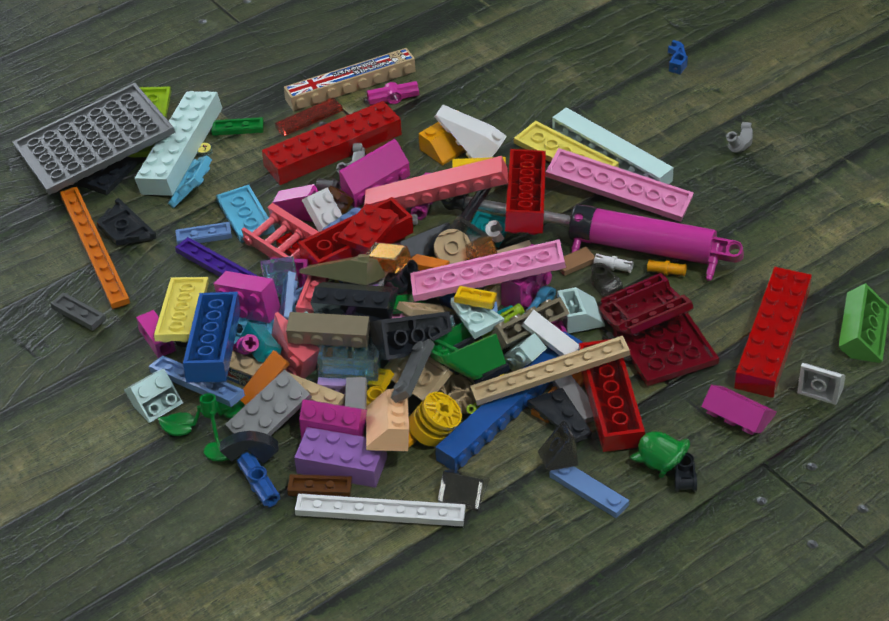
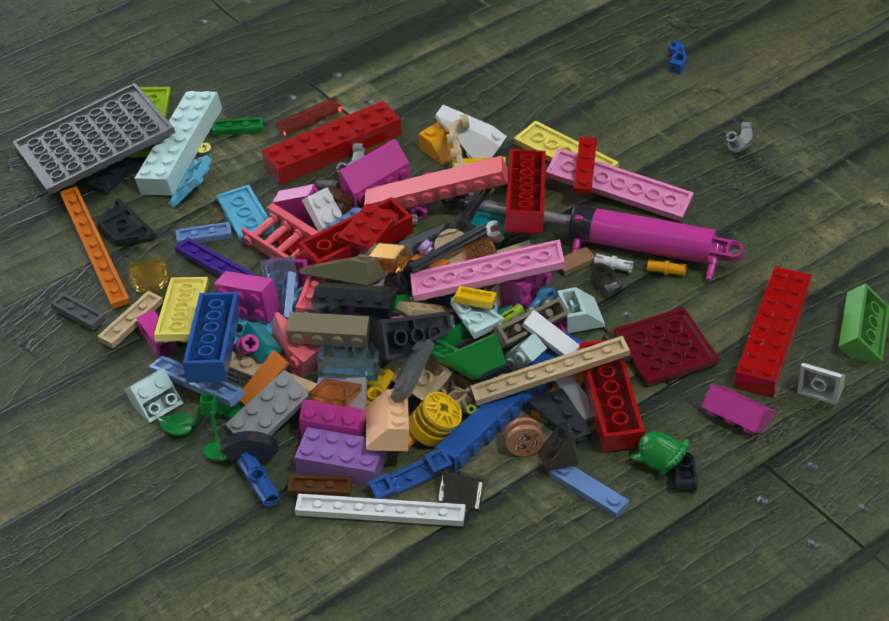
(127, 321): none -> tan plate
(148, 274): none -> clear yellow slope
(334, 392): none -> clear orange tile
(349, 79): tan brick -> none
(393, 93): dark pink piece -> none
(411, 476): none -> blue slope
(425, 247): none -> lavender plate
(447, 249): none -> black axle
(452, 138): none -> tan bar
(523, 437): none -> nougat head
(585, 165): none -> red plate
(599, 139): light aqua brick -> none
(644, 305): dark red wedge -> none

